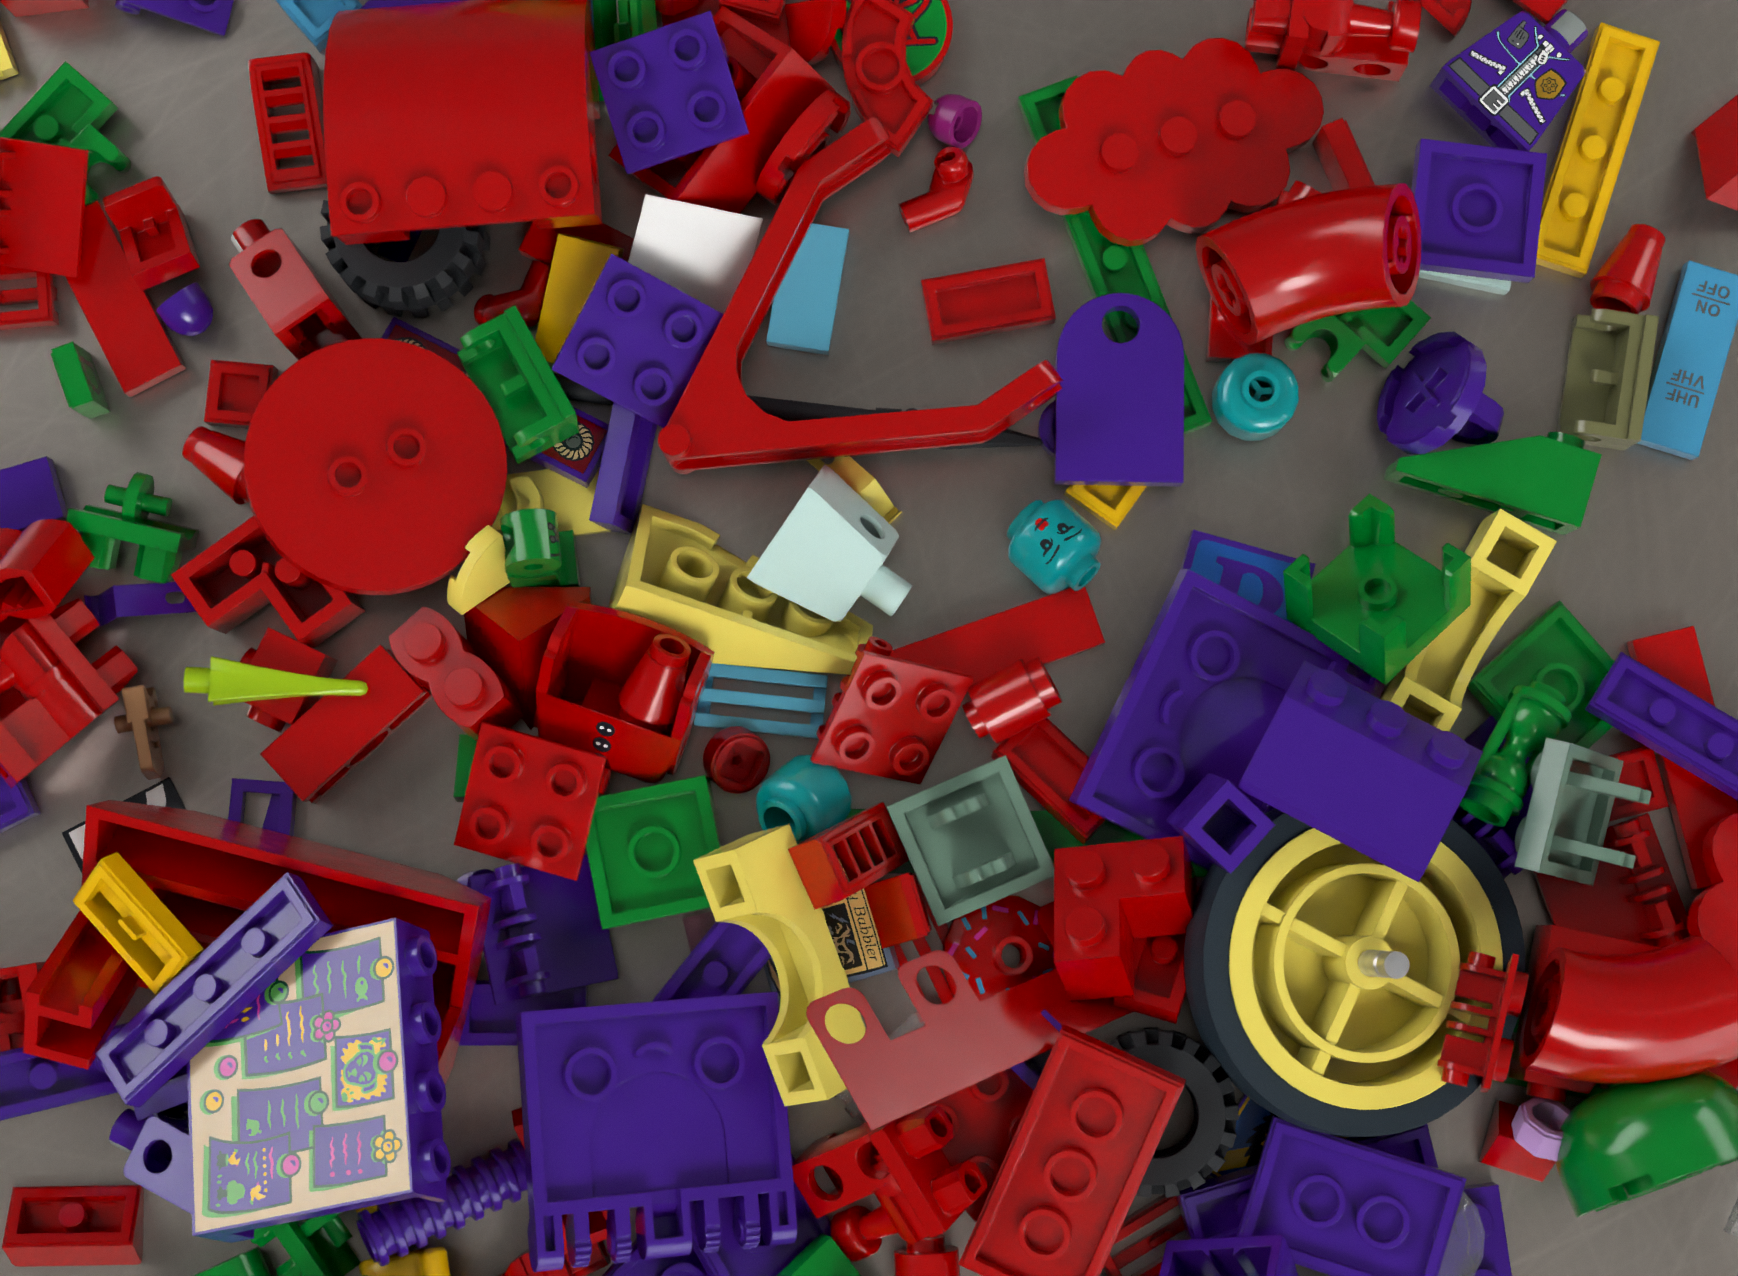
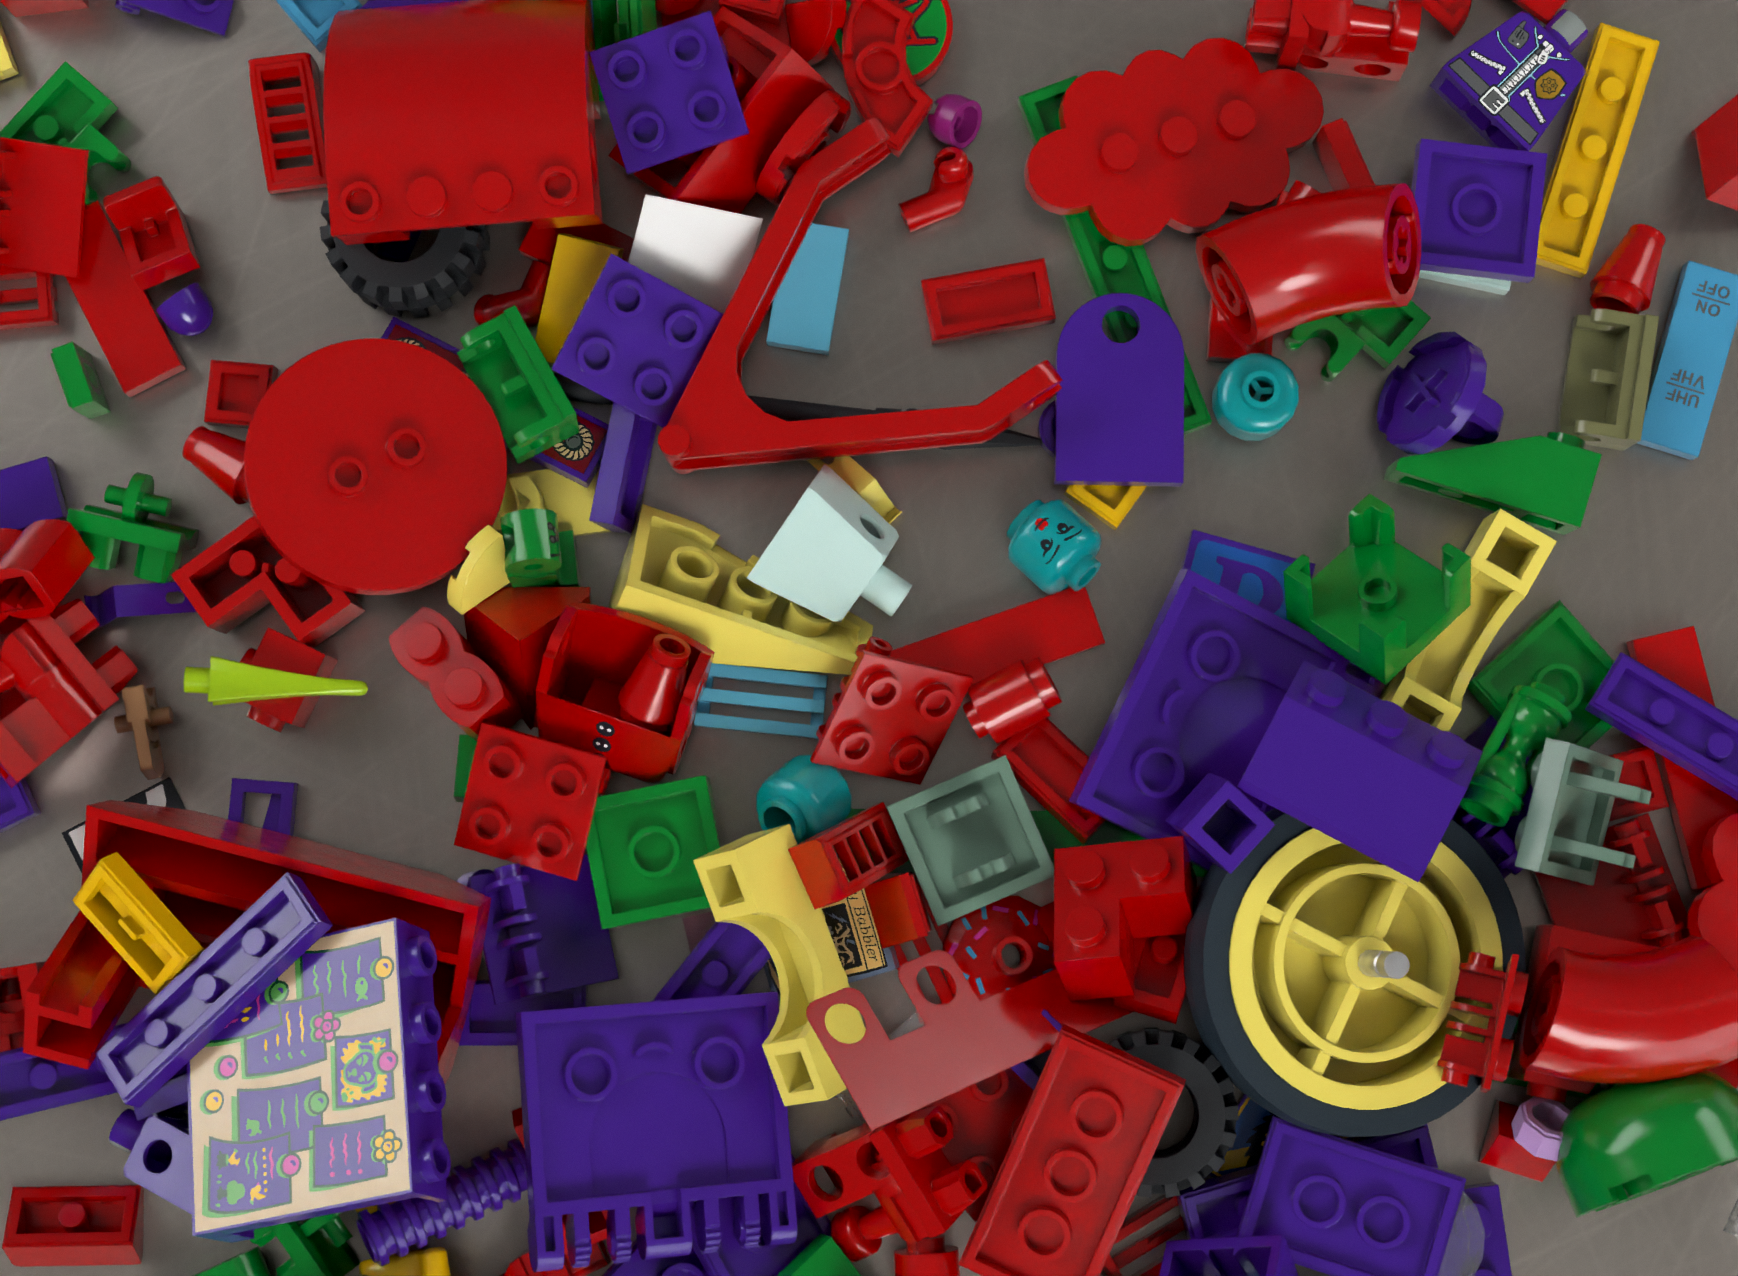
(287, 290): red torso -> none
(345, 729): red piece -> none
(736, 759): red tile -> none

